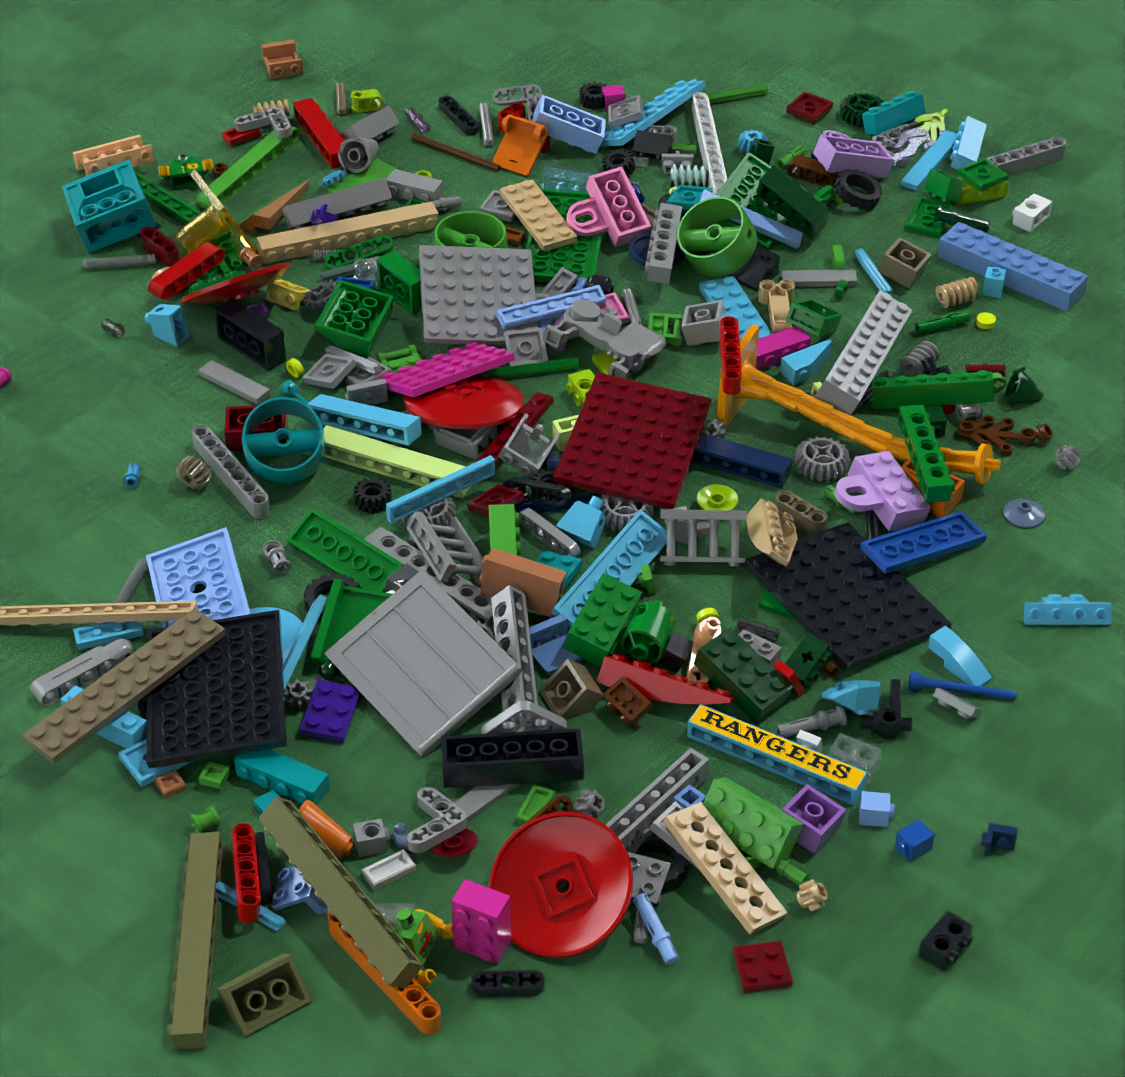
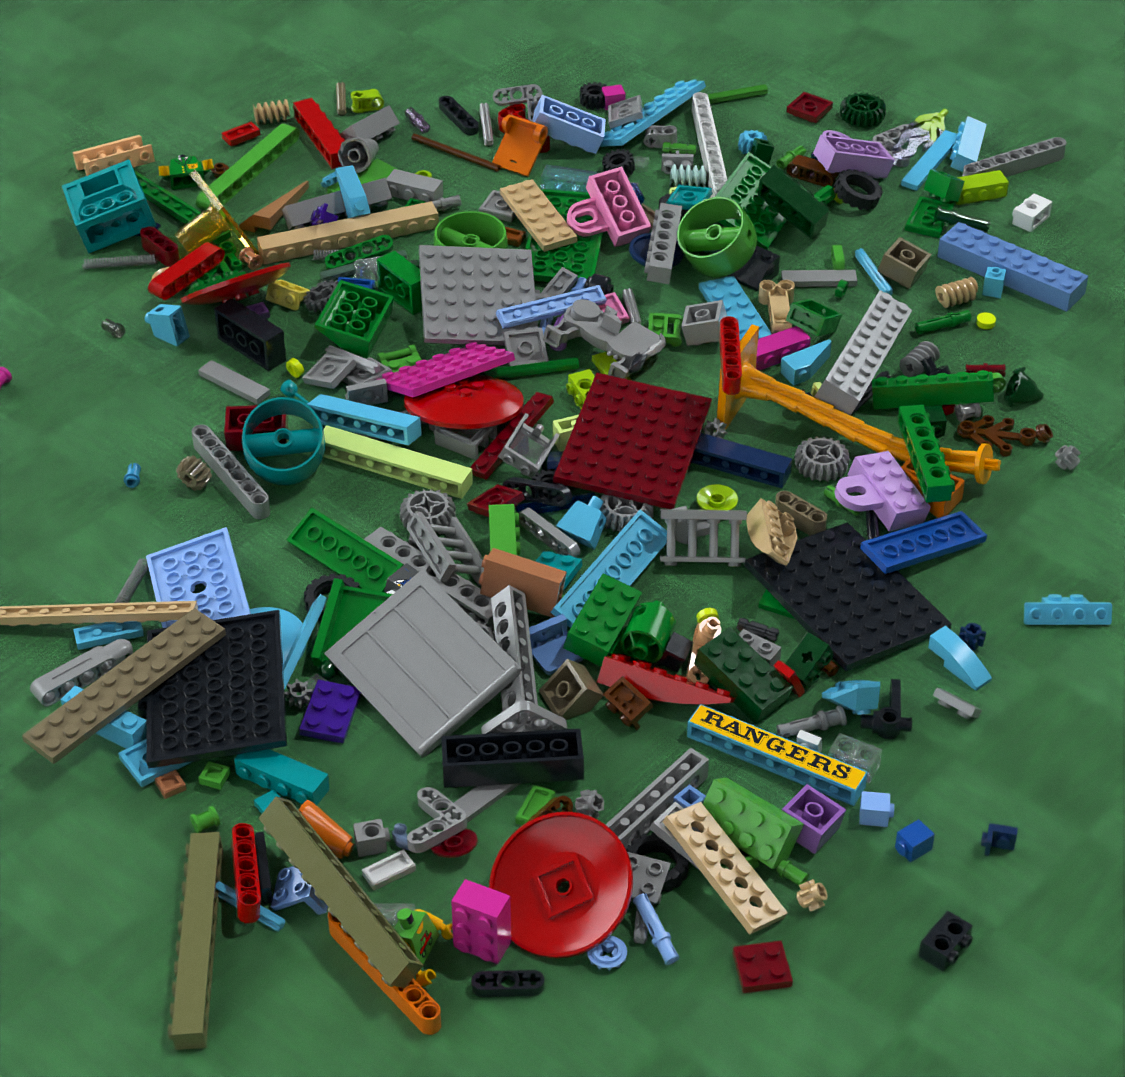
(264, 994): olive slope -> none
(272, 116): light grey beam -> none
(276, 557): light grey connector -> none
(281, 59): nougat panel -> none
(352, 192): none -> medium azure slope
(368, 487): black tyre -> none
(440, 489): medium azure tile -> none
(613, 945): none -> light blue gear
(647, 580): bright green plate -> none
(652, 144): black brick -> none
(767, 226): light blue tile -> none
(893, 113): teal brick -> none
(918, 681): blue piece -> none
(972, 635): none -> dark blue gear
(983, 174): green plate -> none
(1024, 513): sand blue dish -> none

